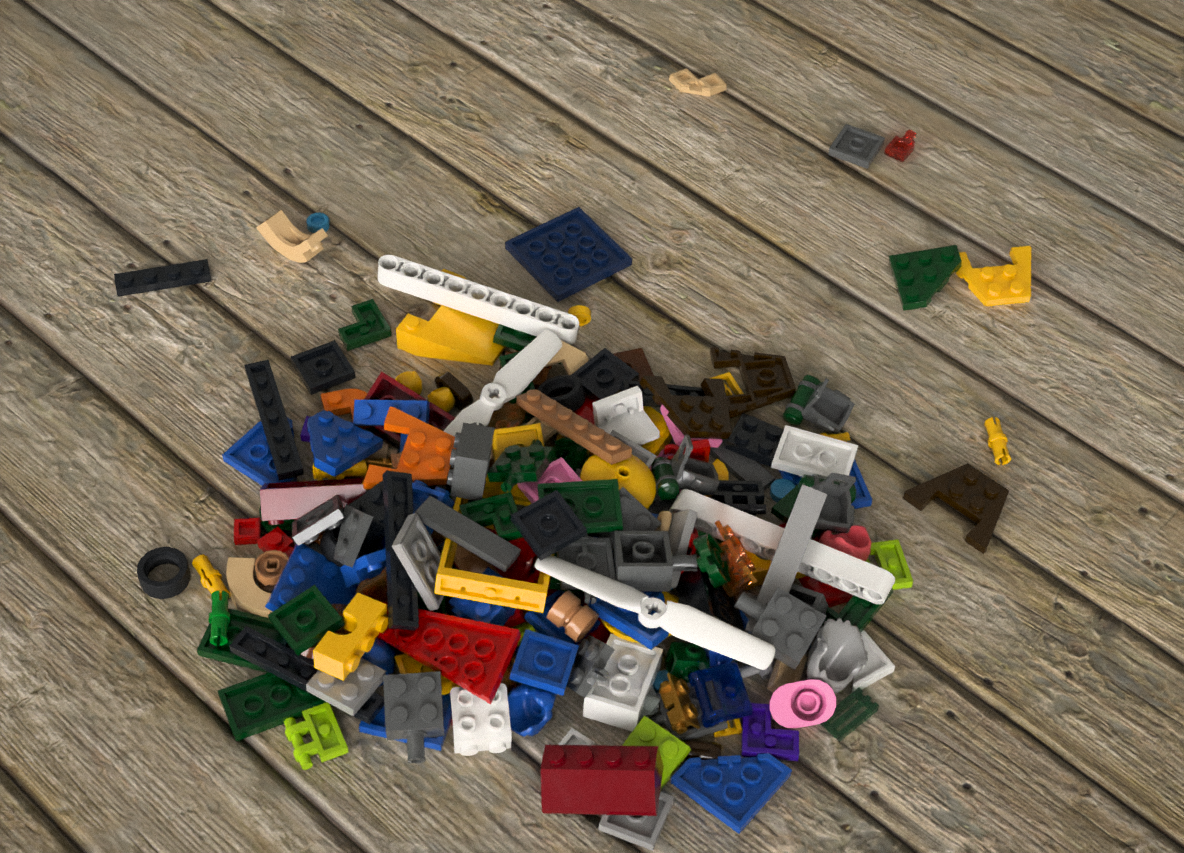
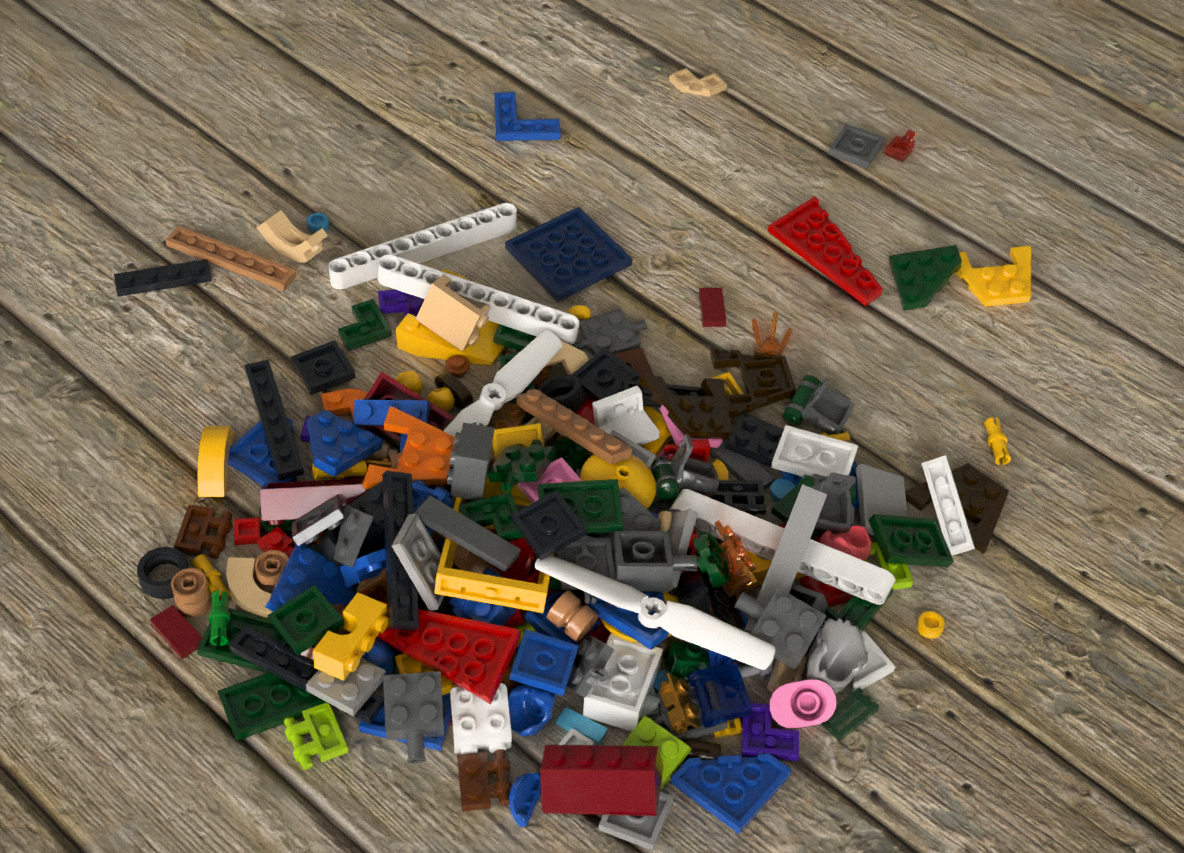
(176, 631): none -> dark red tile
(191, 592): none -> medium nougat wheel
(195, 529): none -> reddish brown plate
(213, 460): none -> yellow arch
(231, 258): none -> medium nougat plate
(397, 301): none -> dark purple plate
(425, 244): none -> white beam
(452, 315): none -> tan panel
(457, 365): none -> dark orange plate
(474, 782): none -> reddish brown plate
(510, 128): none -> blue plate
(524, 796): none -> blue plate
(571, 719): none -> medium azure piece
(609, 332): none -> dark grey plate
(712, 307): none -> dark red tile
(771, 344): none -> clear orange plant
(825, 247): none -> red wing
(879, 494): none -> light grey tile
(910, 540): none -> dark green plate
(930, 624): none -> yellow tile
(948, 505): none -> white plate

